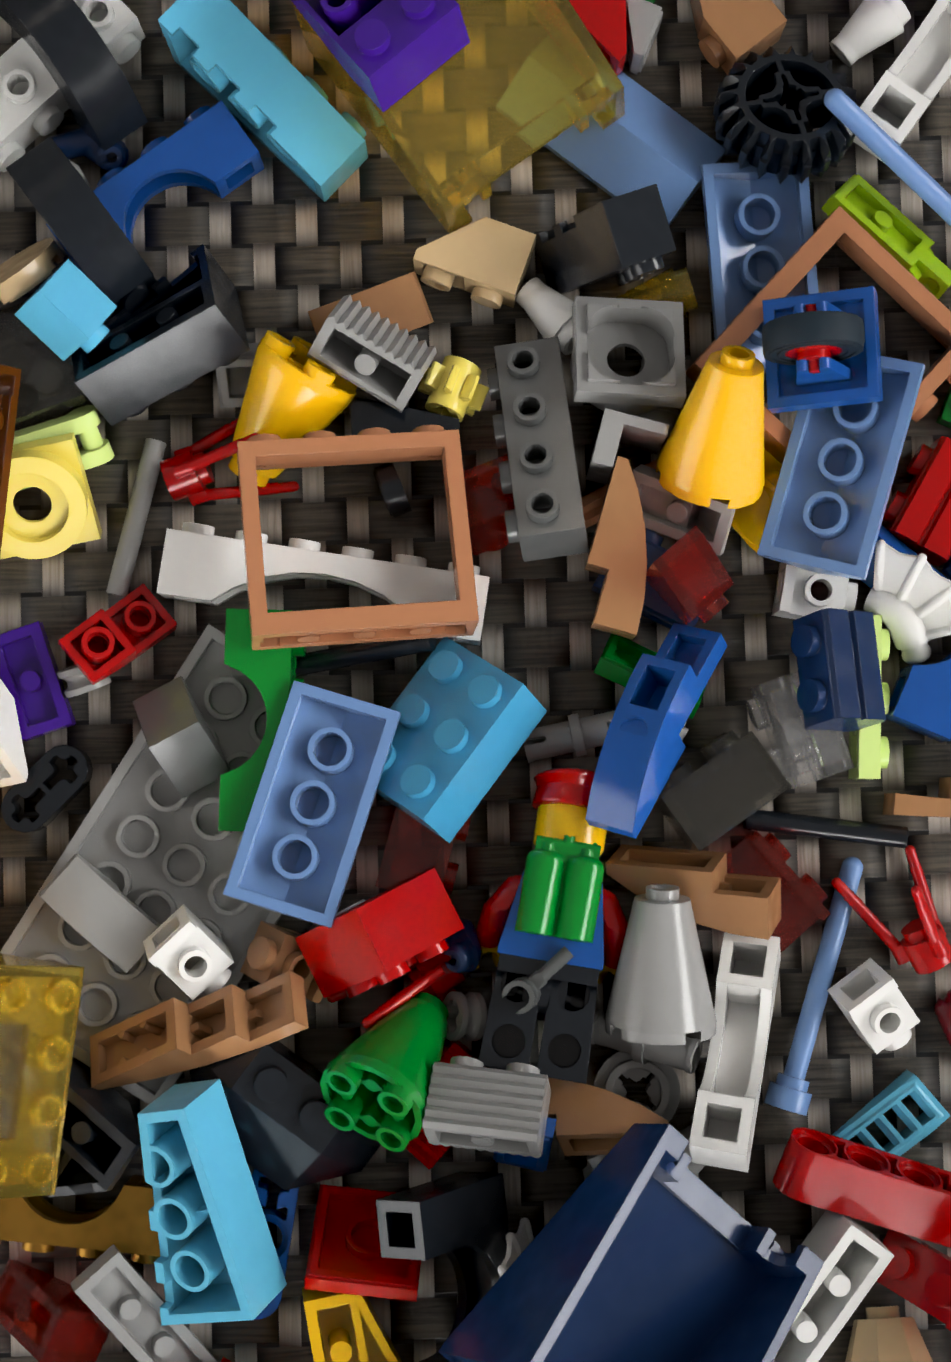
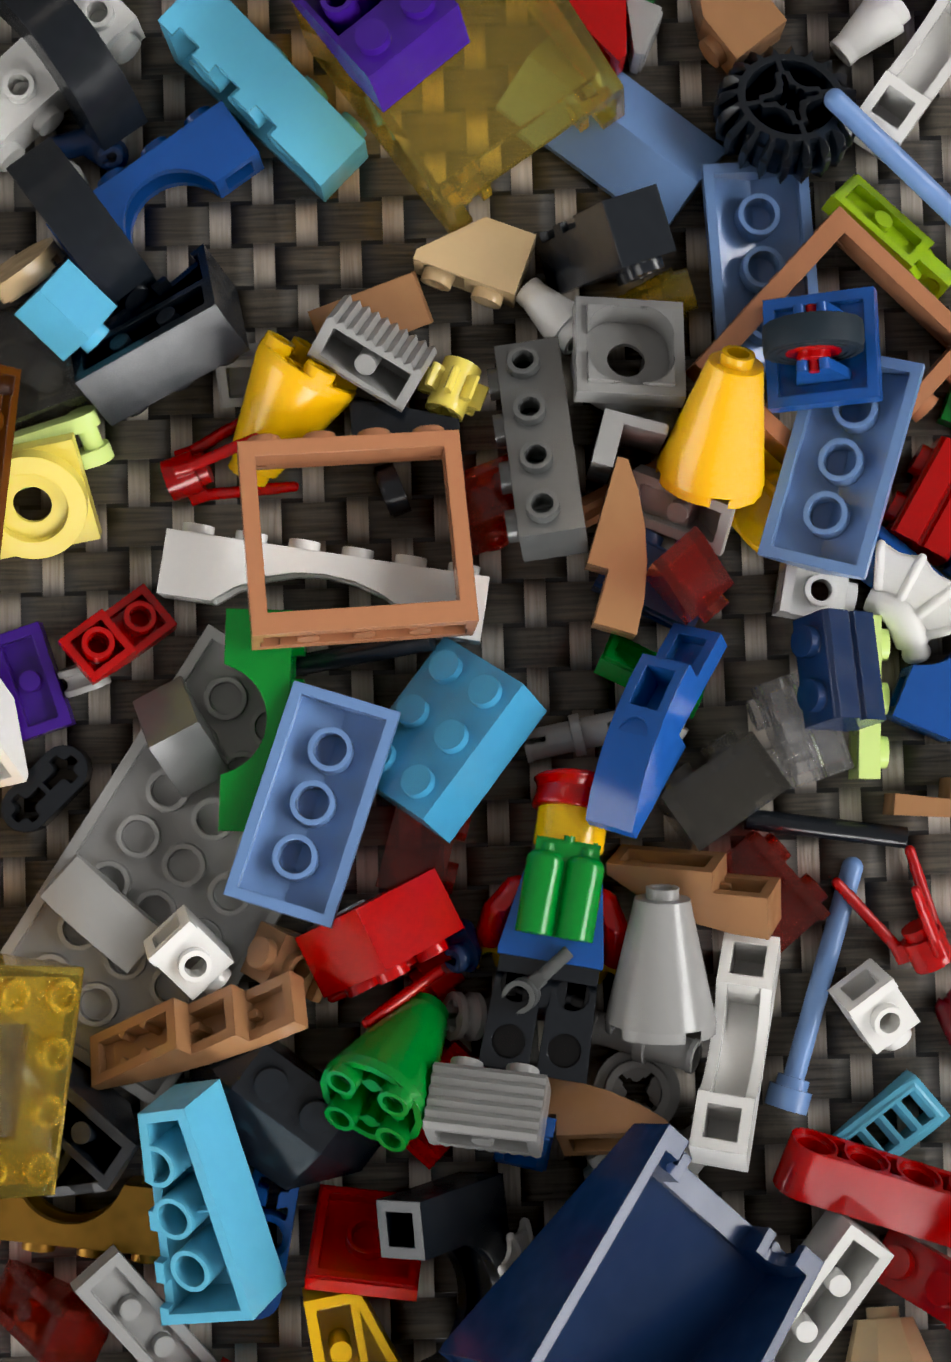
(136, 517): light grey bar -> none

